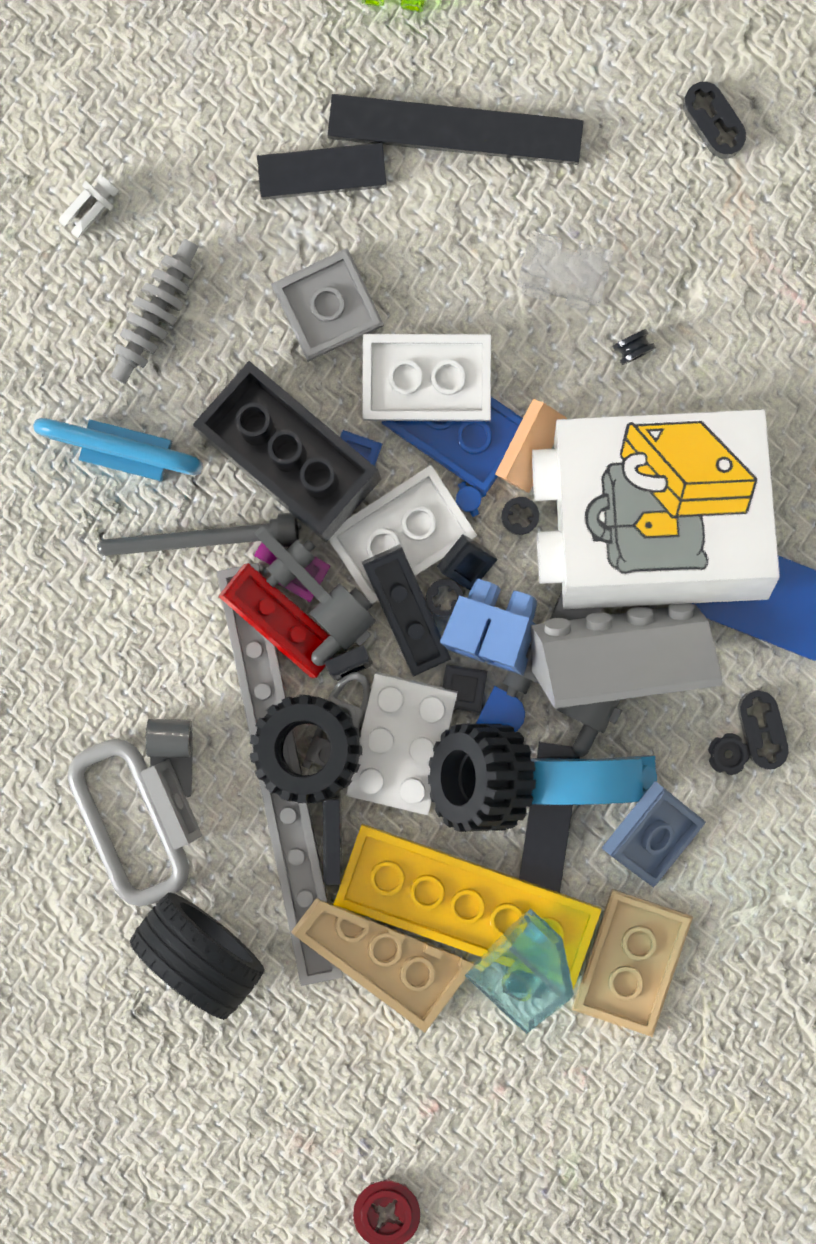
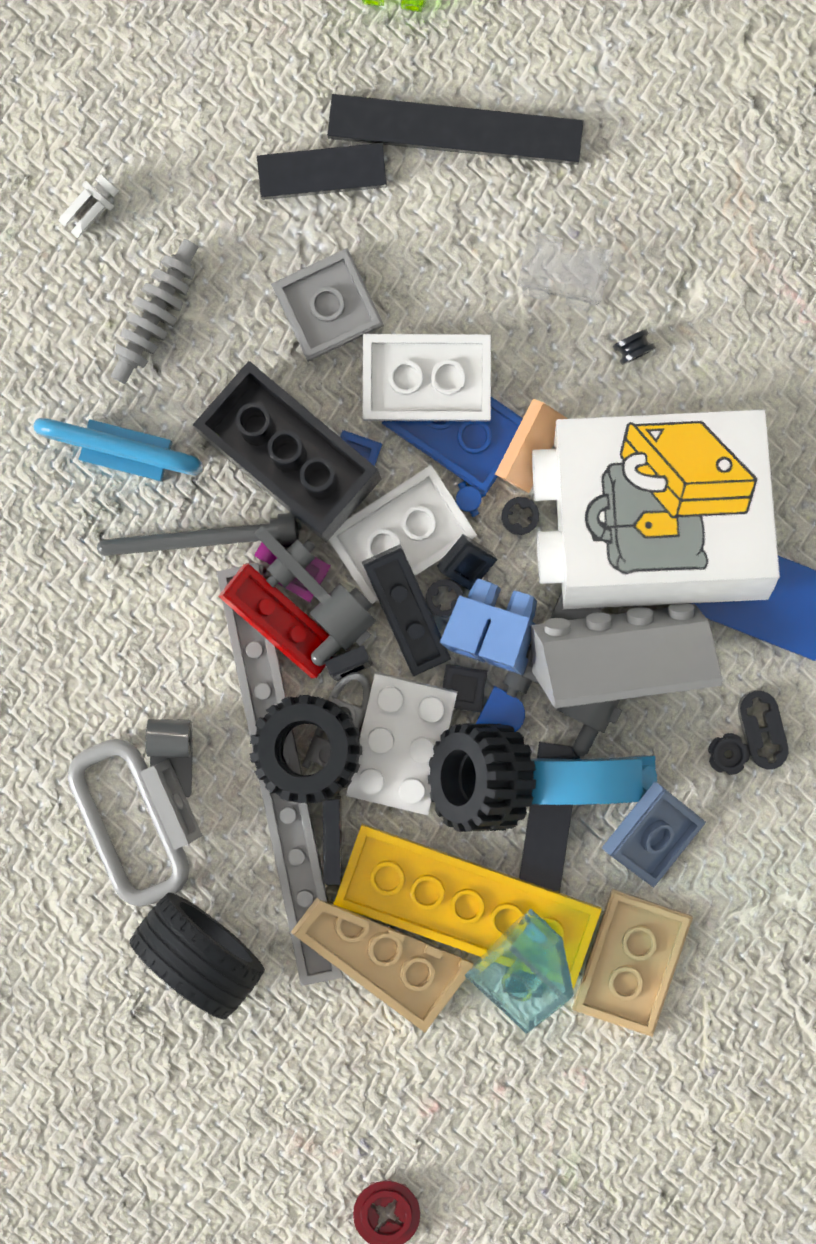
(722, 114): black beam -> none

